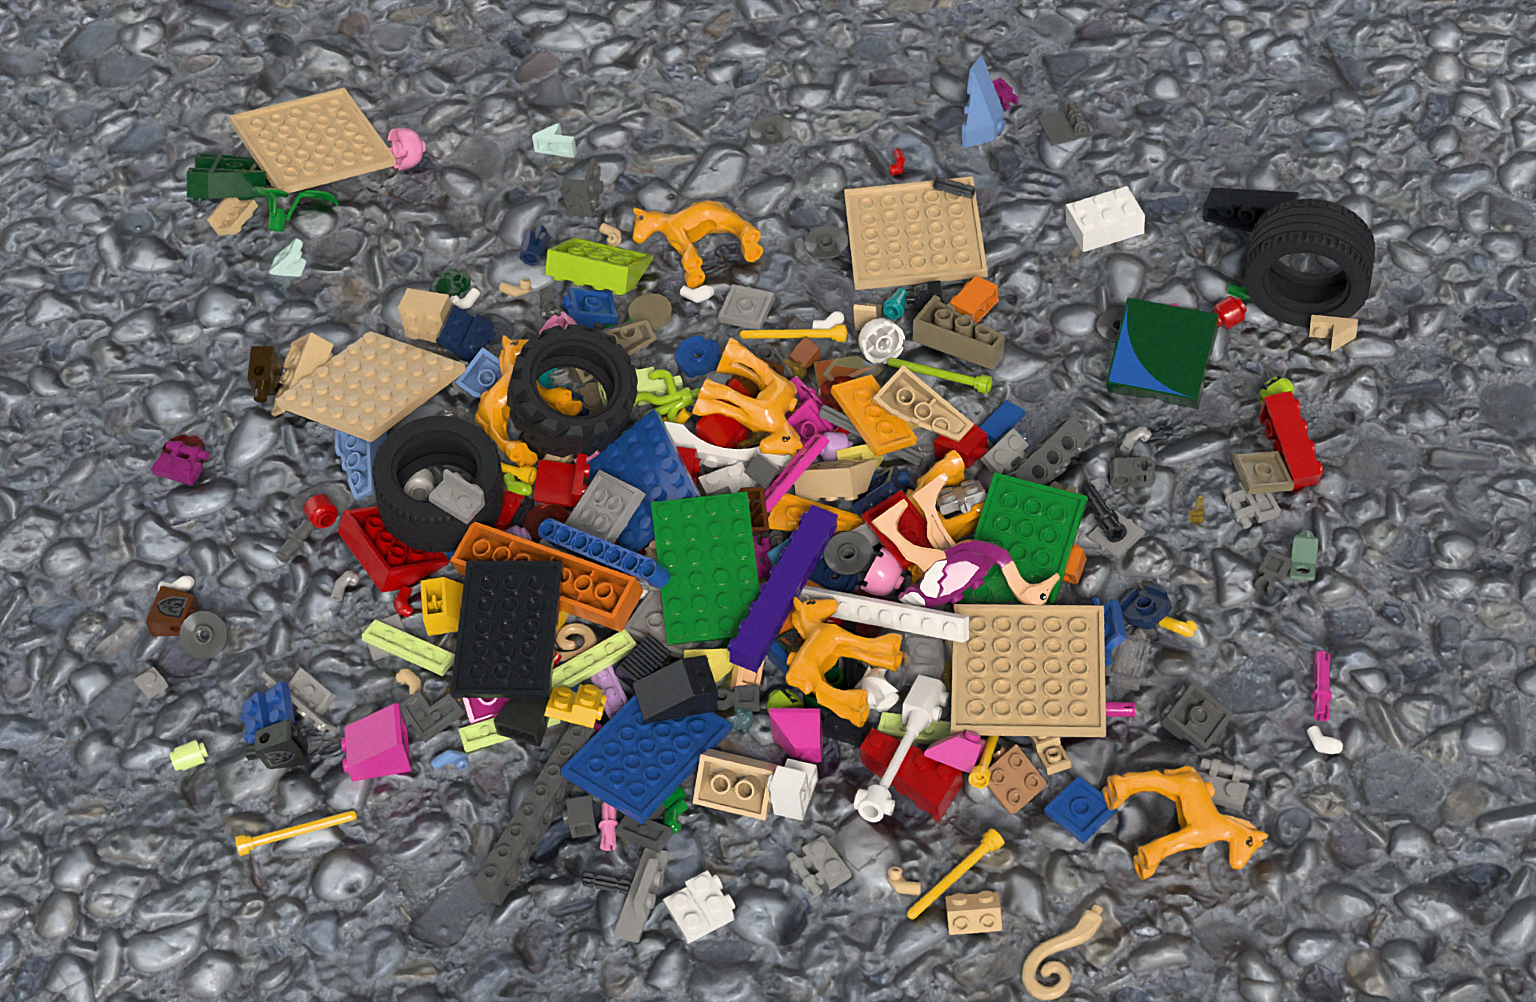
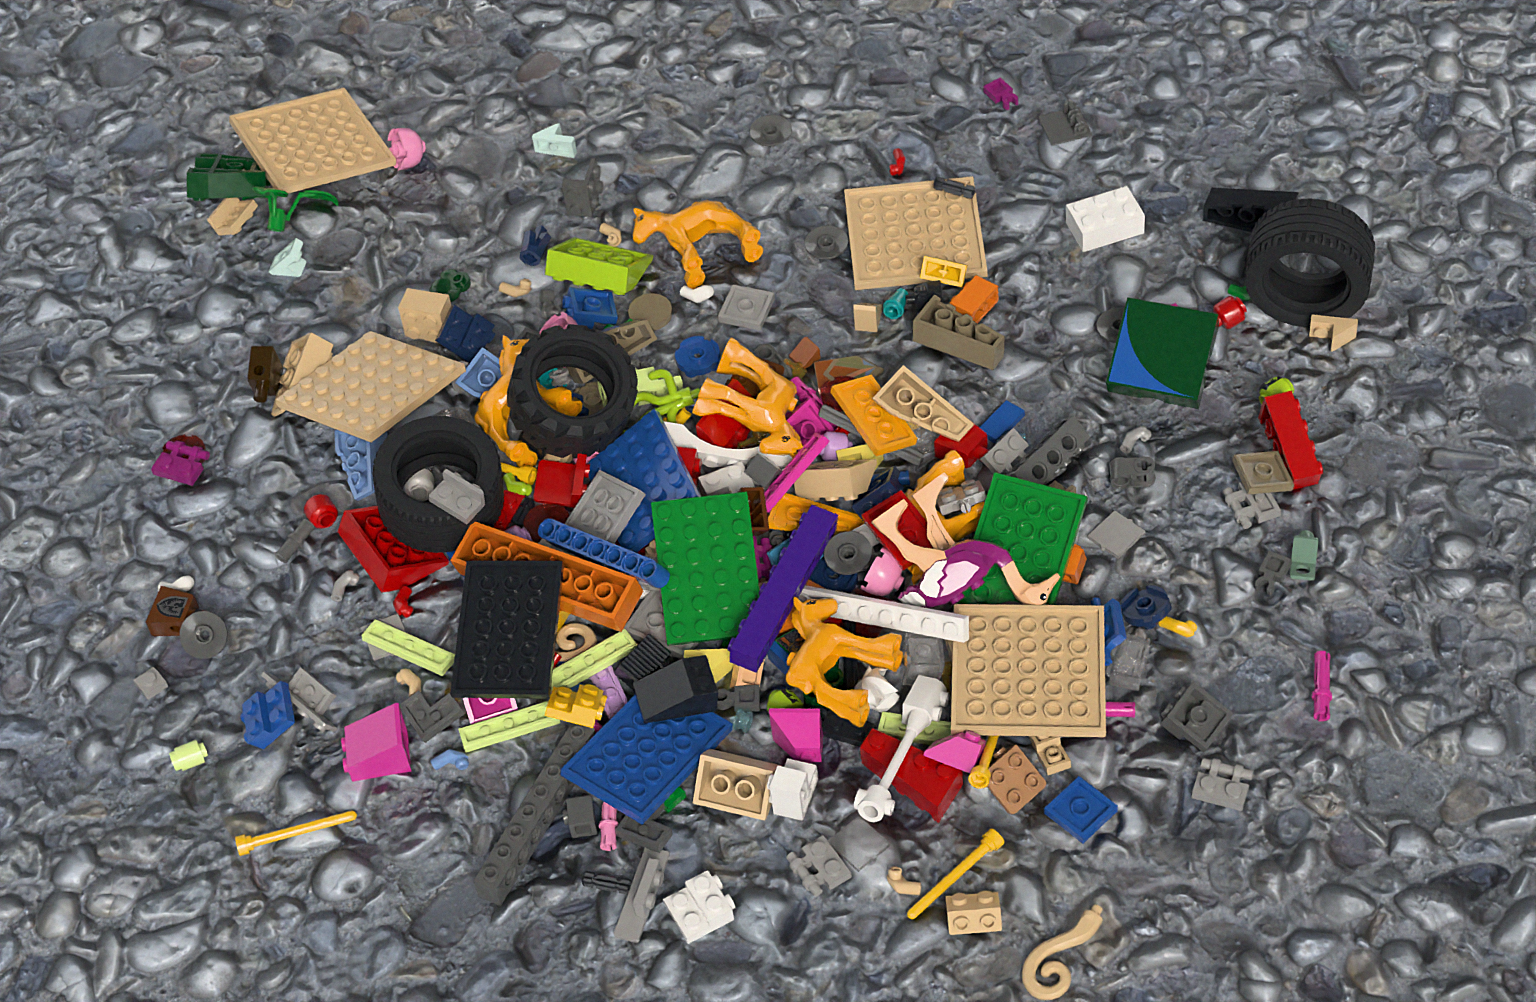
(279, 746): pearl dark grey torso -> none
(441, 605): yellow slope -> none
(467, 301): white arm -> none
(523, 720): pearl dark grey torso -> none
(671, 815): green arm -> none
(834, 319): white arm -> none
(837, 333): yellow piece -> none
(881, 340): white cylinder -> none
(944, 270): none -> yellow slope
(981, 383): lime piece -> none
(983, 108): medium blue wedge -> none
(1106, 518): black pin -> none
(1196, 515): clear yellow hand -> none
(1196, 815): light orange animal -> none
(1322, 743): white arm -> none

